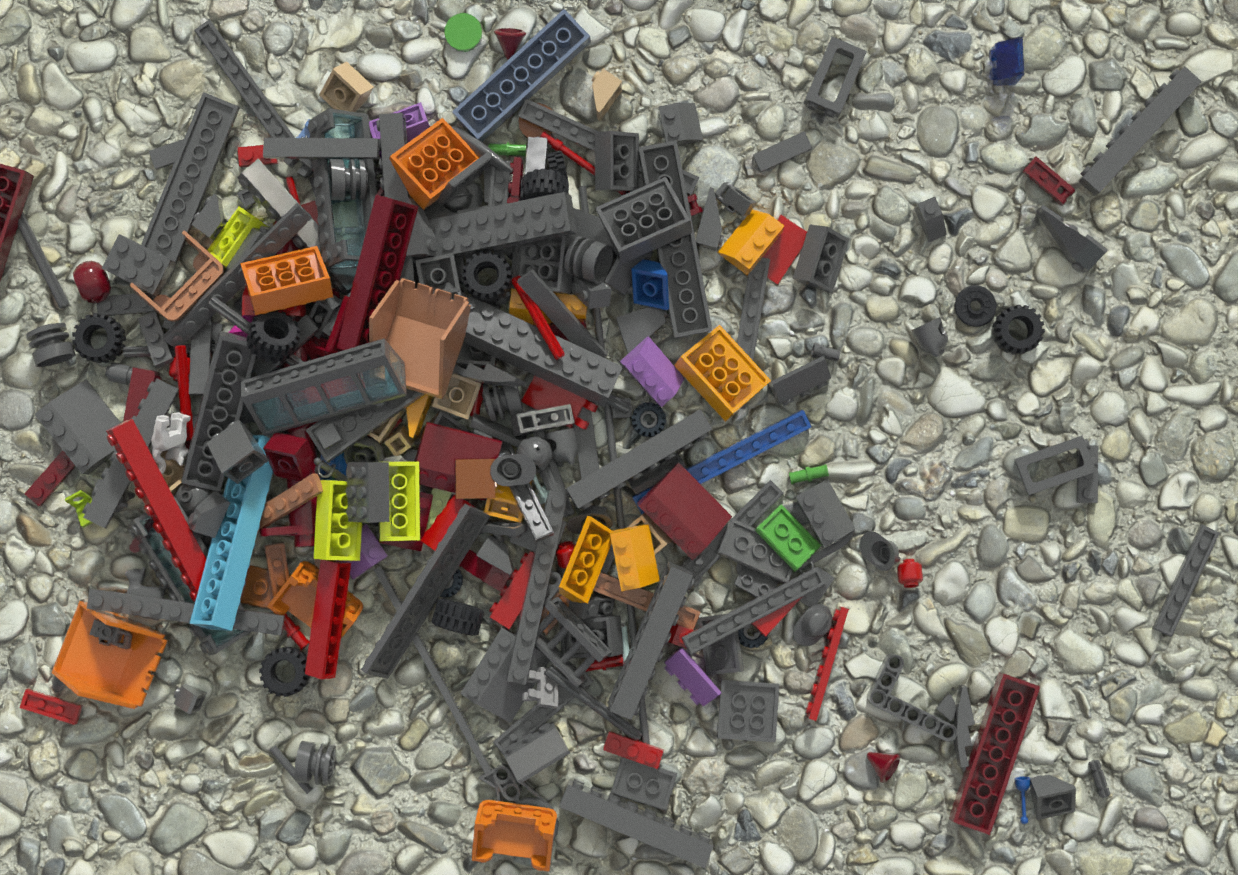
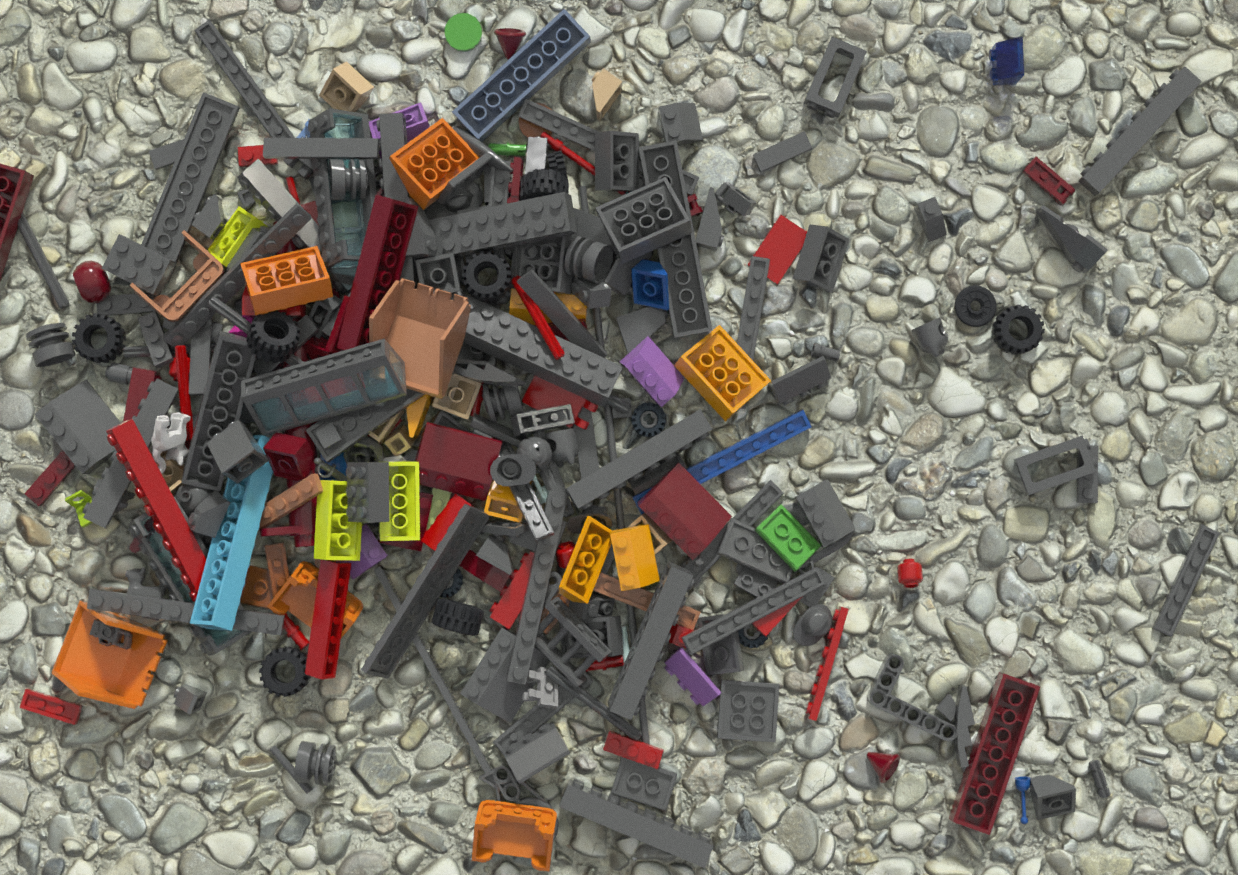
(474, 479): dark orange tile -> none
(751, 240): light orange slope -> none
(808, 474): bright green pin -> none
(879, 551): dark grey piece -> none

